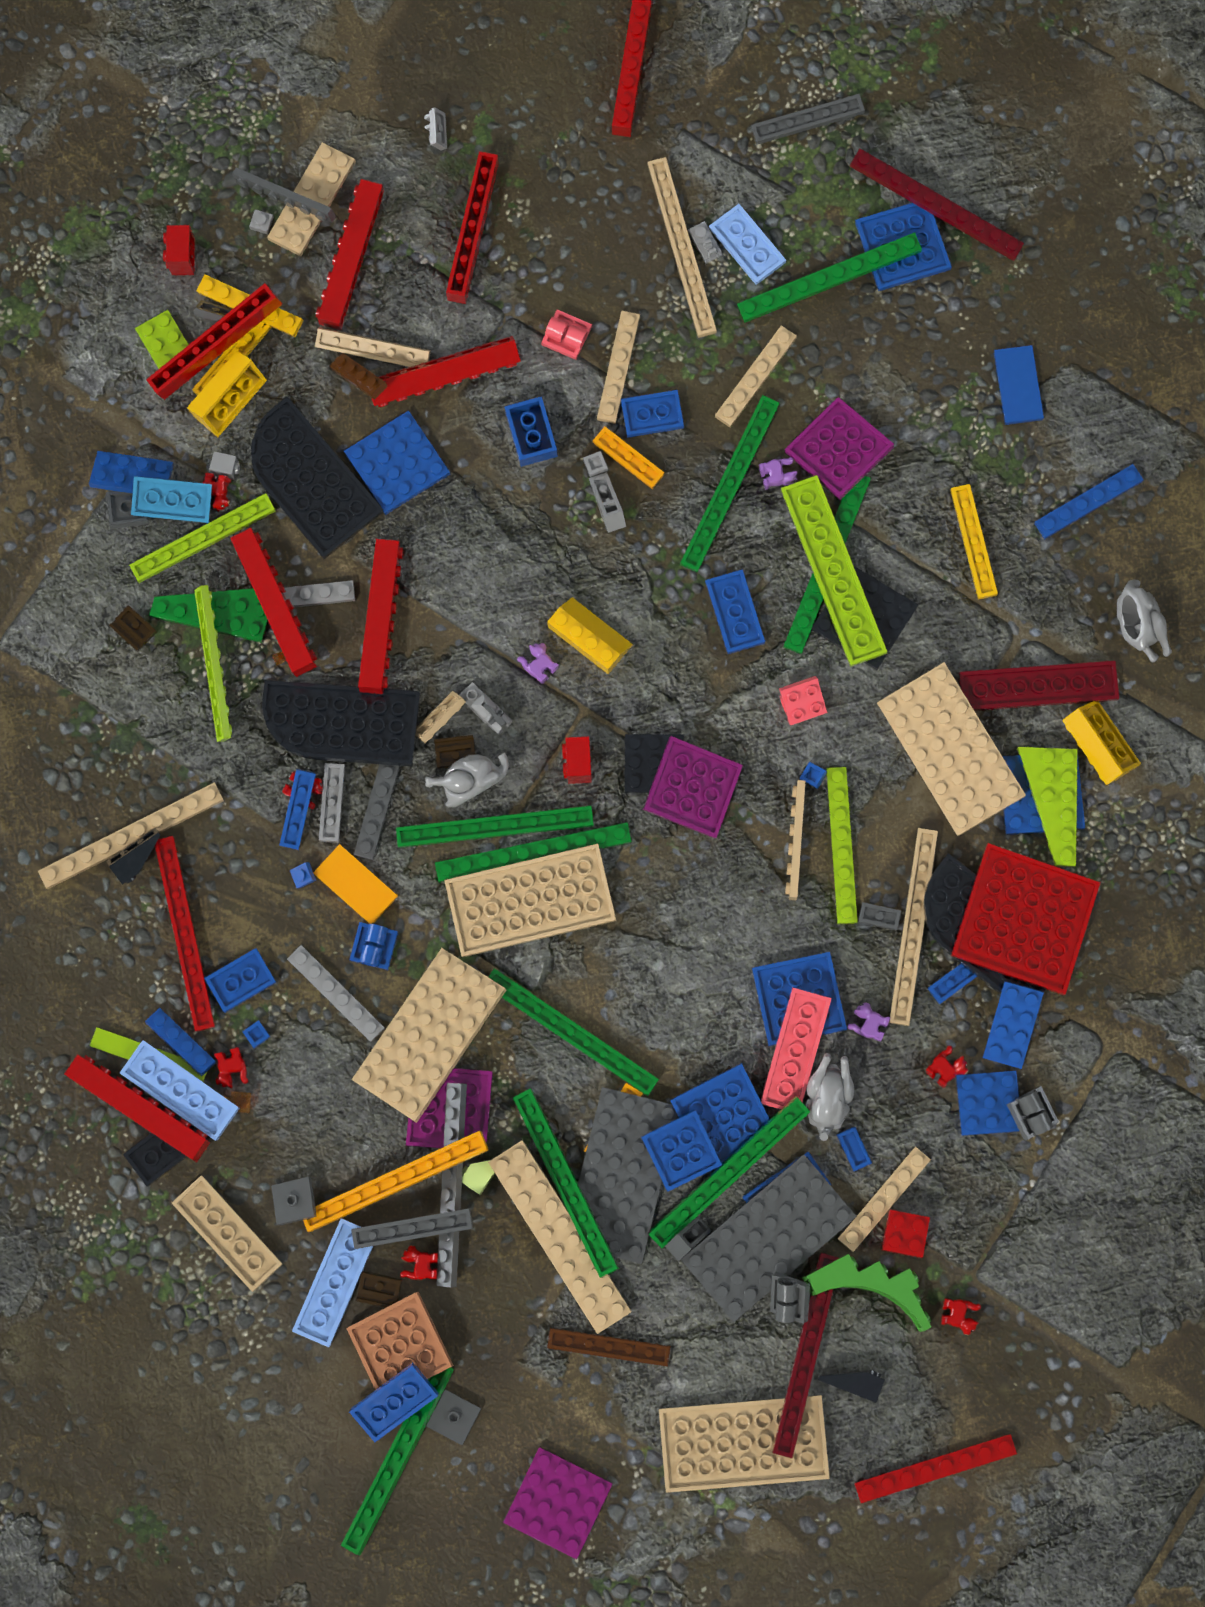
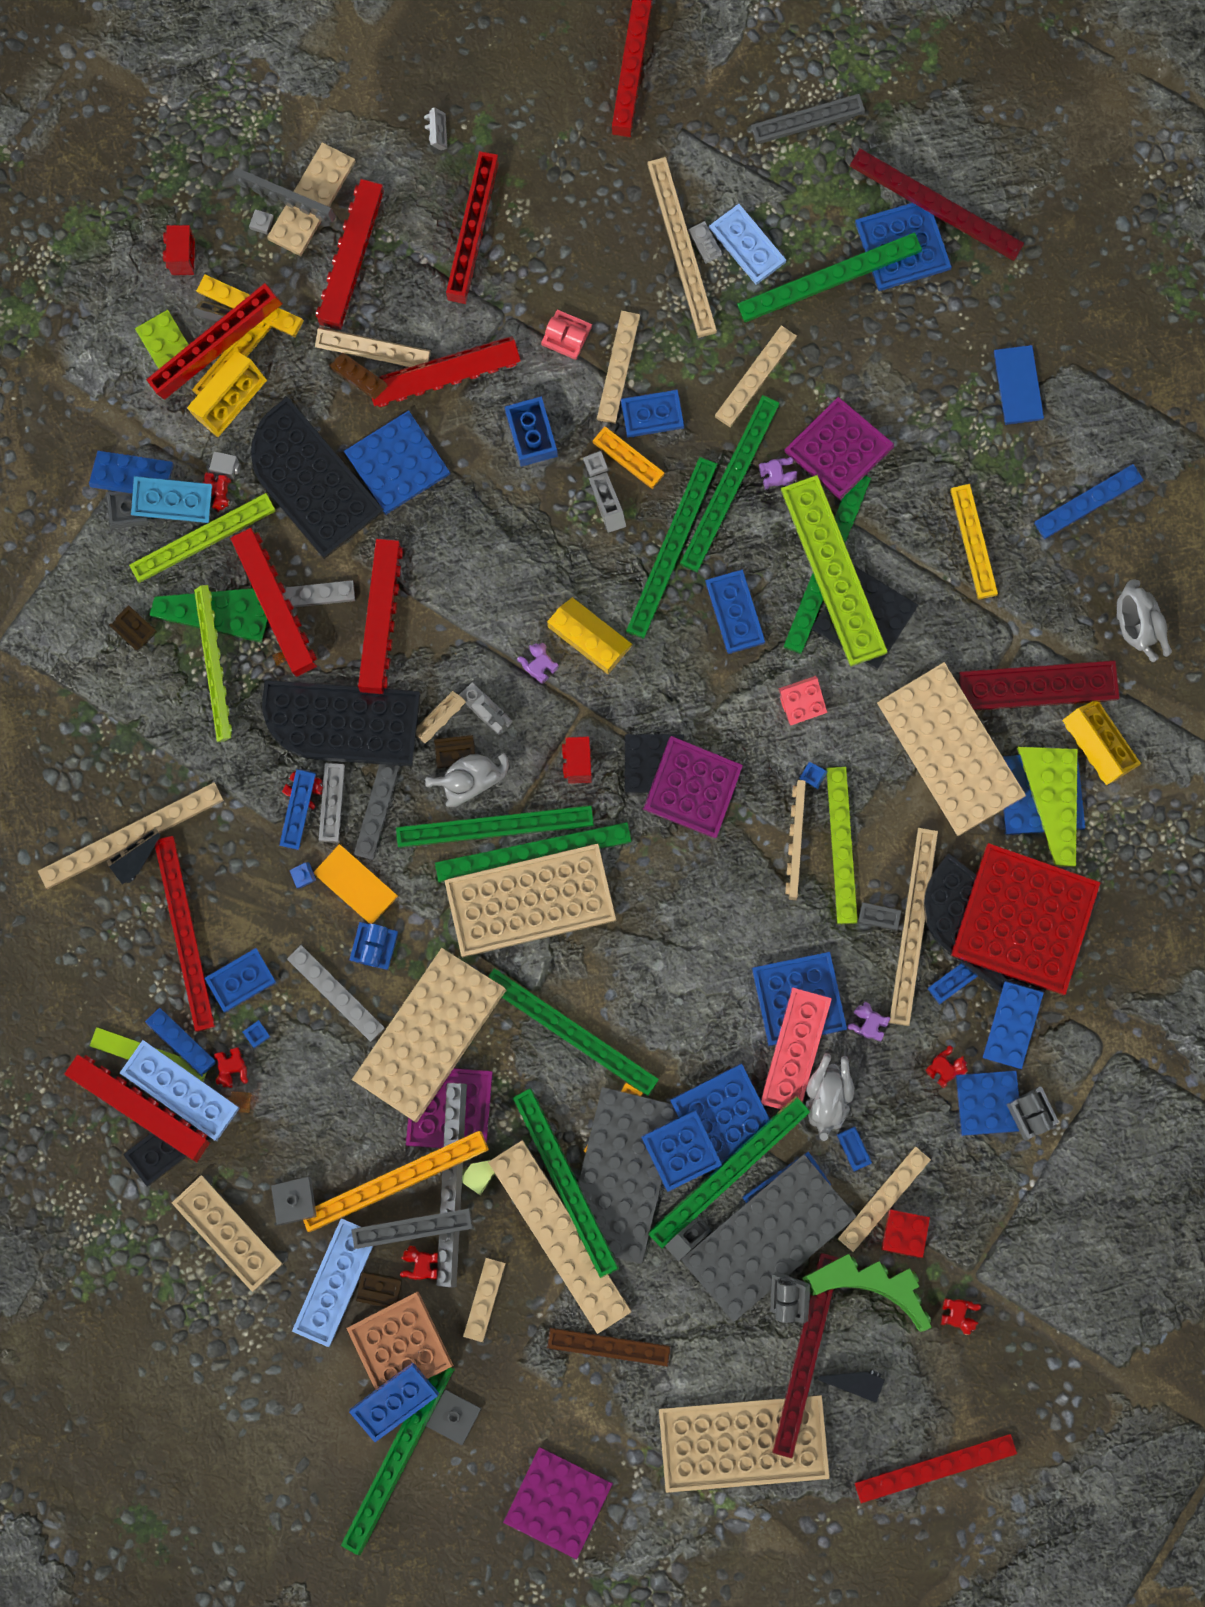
(484, 1300): none -> tan plate
(671, 548): none -> green plate

